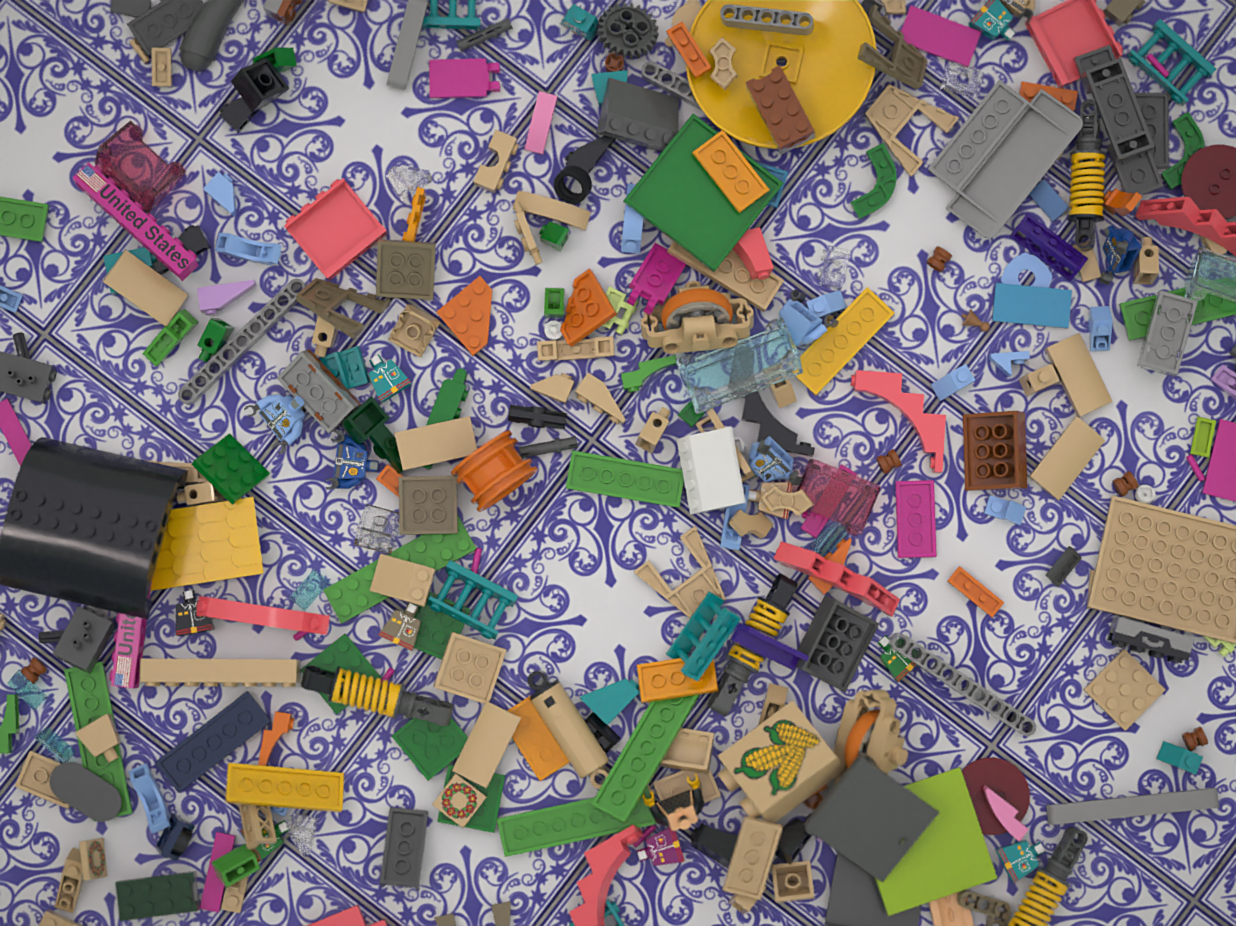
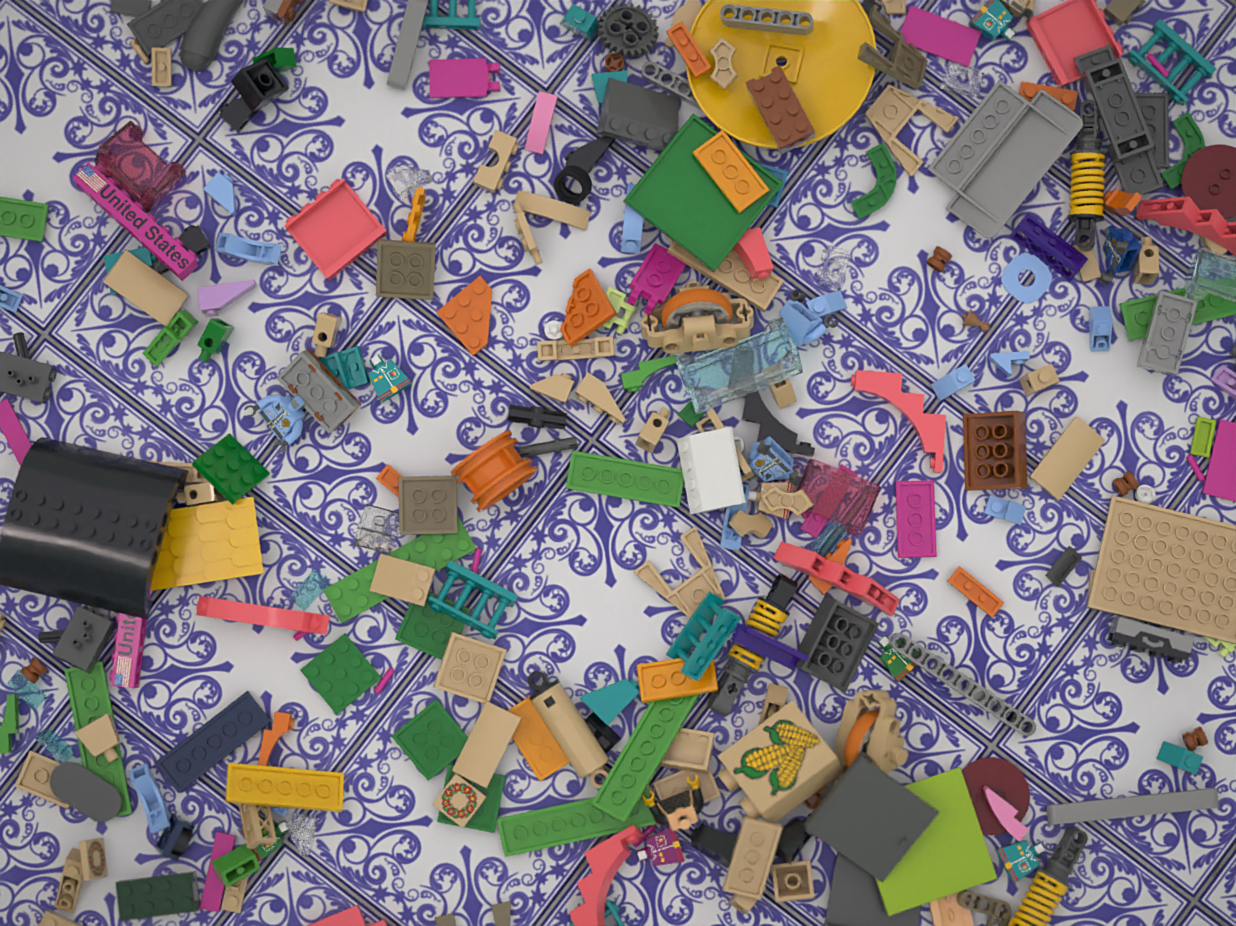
(186, 619): black torso -> none
(224, 671): tan brick -> none
(232, 345): light grey beam -> none
(325, 297): dark tan wing -> none
(350, 463): torso -> none
(369, 422): dark green plate -> none
(376, 695): piece -> none
(402, 627): dark tan torso -> none
(404, 848): dark grey plate -> none
(414, 330): tan slope -> none
(436, 443): tan tile -> none
(449, 400): green hinge -> none
(505, 26): dark grey pin -> none
(554, 235): green slope -> none
(554, 303): bright green slope -> none
(839, 344): yellow plate -> none
(888, 461): dark orange wheel -> none
(1031, 305): dark azure tile -> none
(1048, 200): medium blue slope -> none
(1078, 375): tan slope -> none
(1124, 689): tan plate -> none

